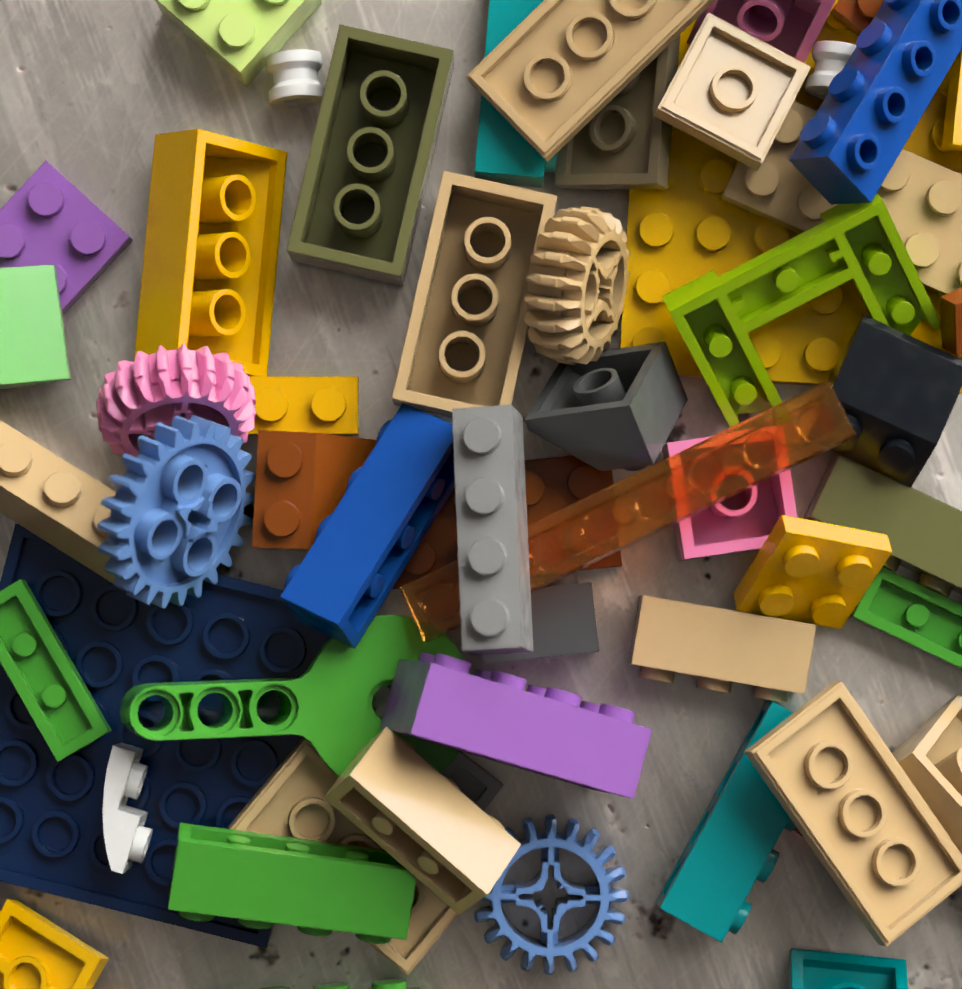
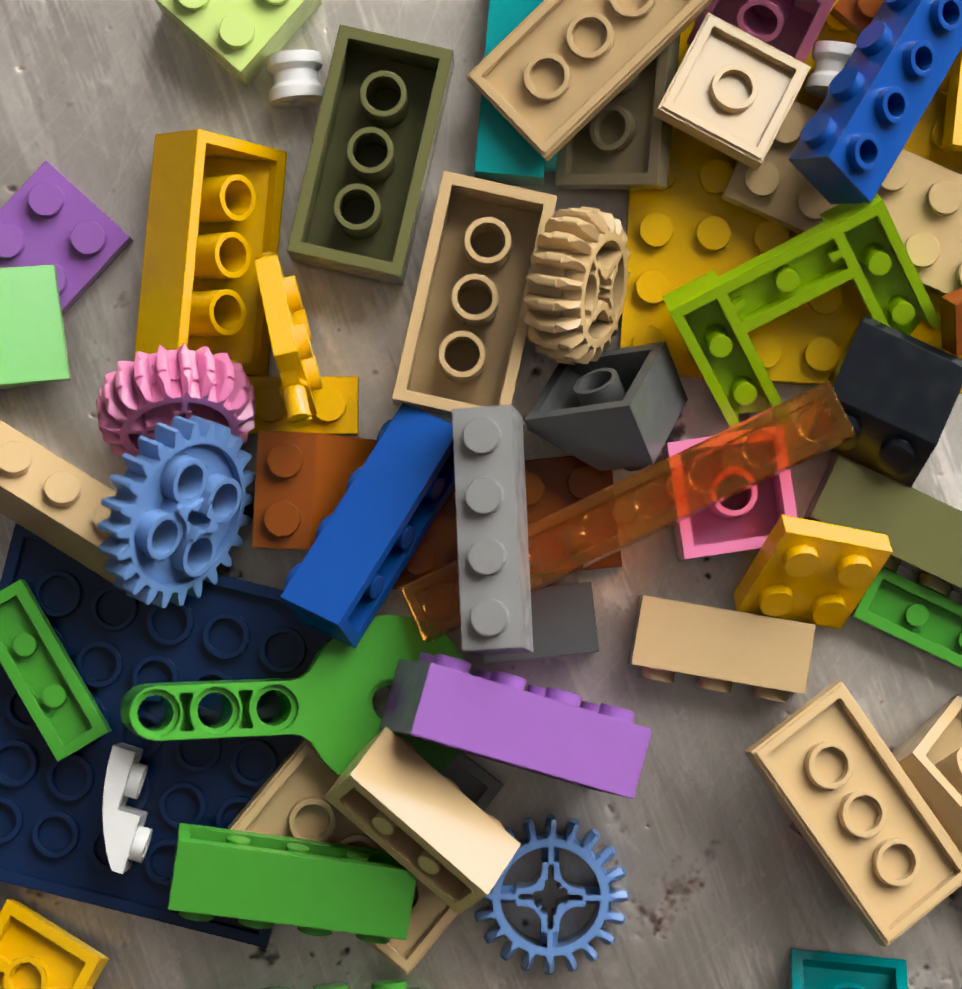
(289, 339): none -> yellow plate
(729, 844): teal brick -> none

